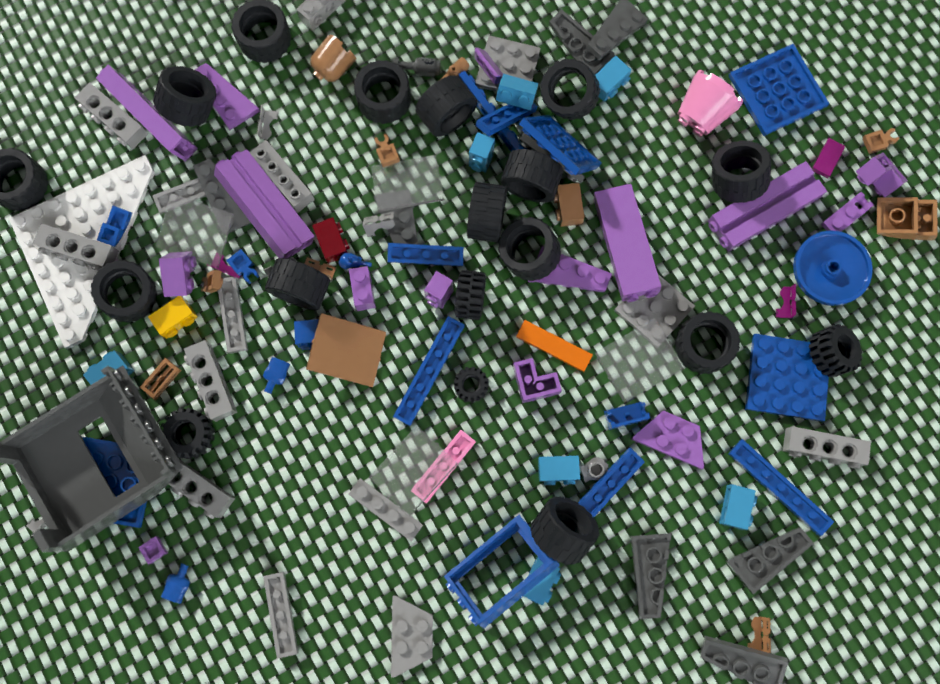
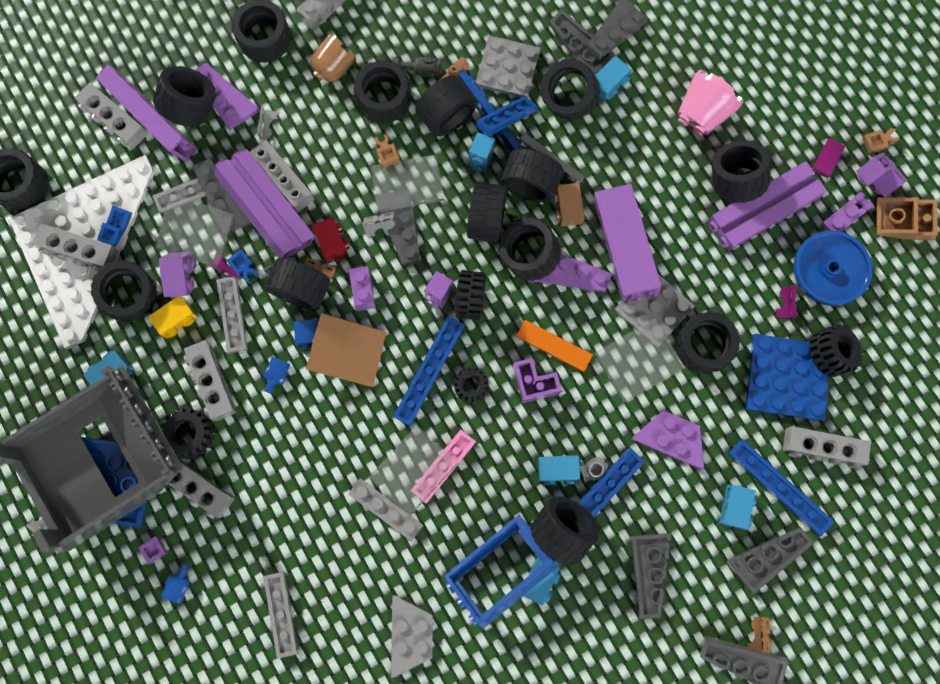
(165, 384): medium nougat tile -> none
(212, 282): medium nougat plate -> none
(350, 260): blue piece -> none
(425, 254): blue plate -> none
(488, 65): medium lavender slope -> none
(517, 92): dark azure brick -> none
(560, 144): blue plate -> none
(626, 415): blue hinge -> none
(778, 89): blue plate -> none

